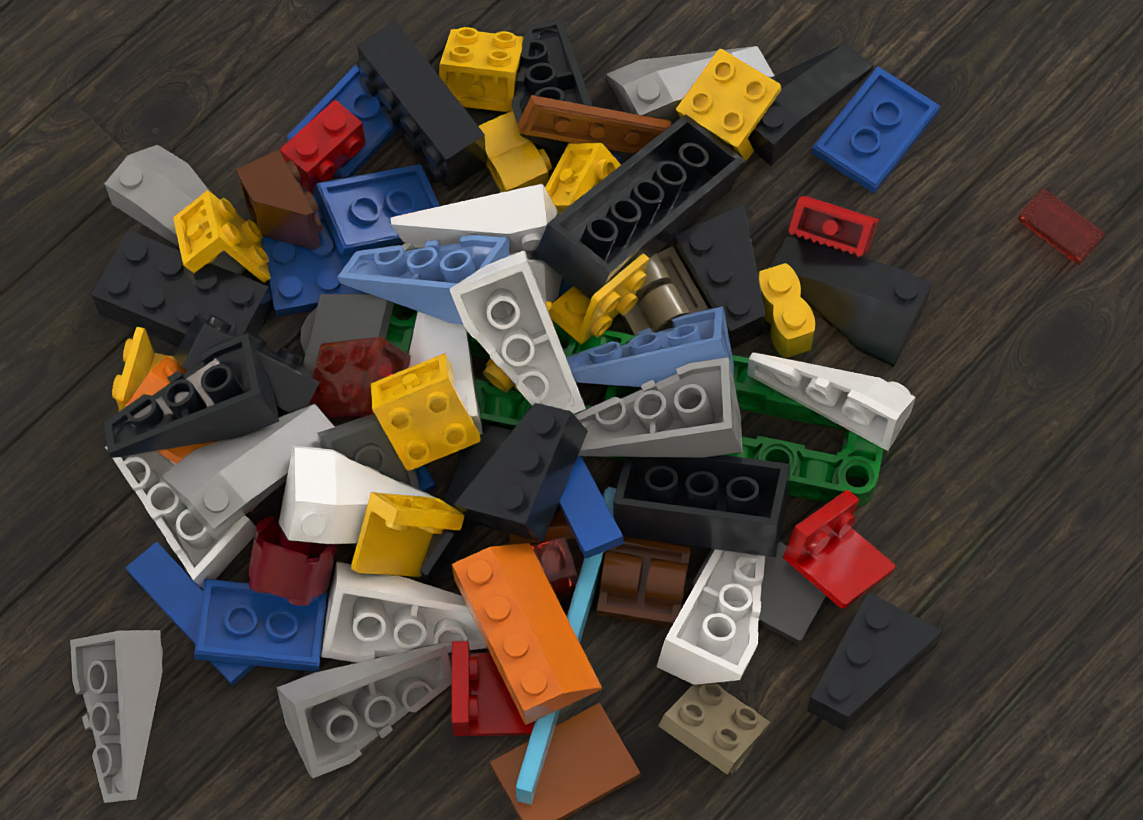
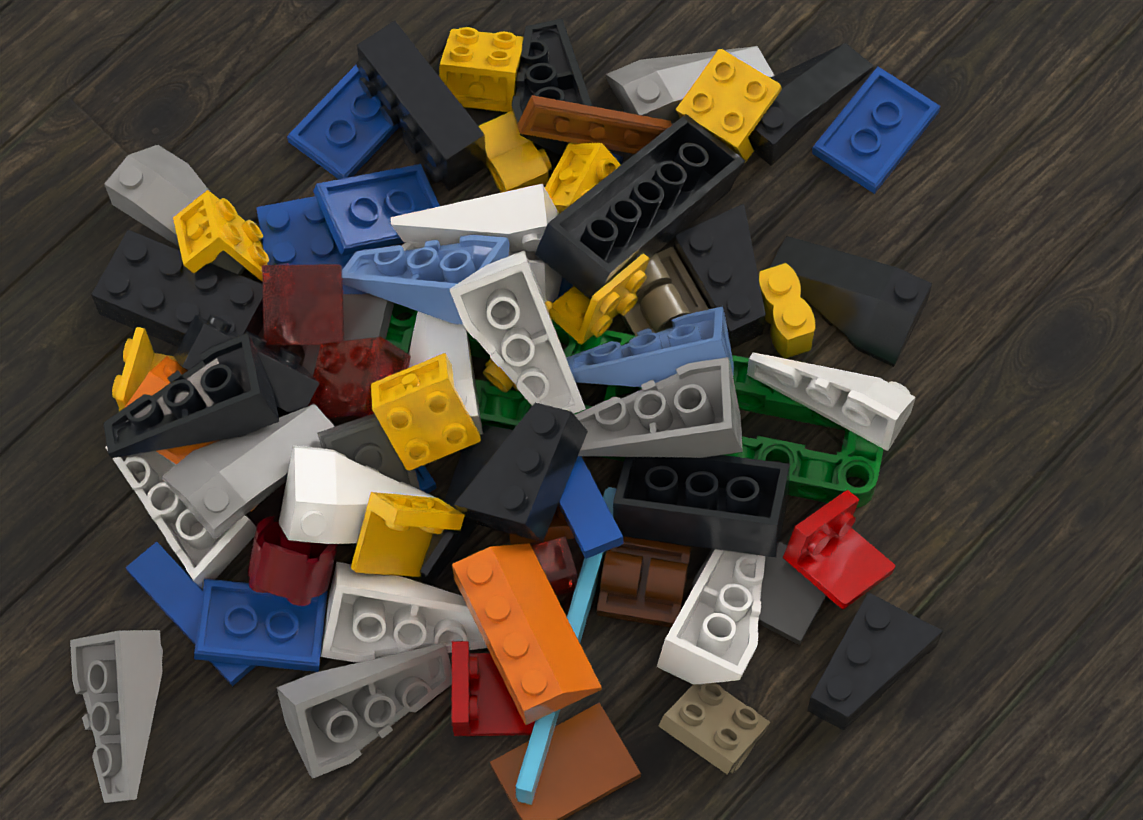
(278, 201): reddish brown slope -> none
(302, 304): none -> clear red bracket
(325, 145): red brick -> none
(833, 226): red brick -> none
(1061, 226): clear red tile -> none

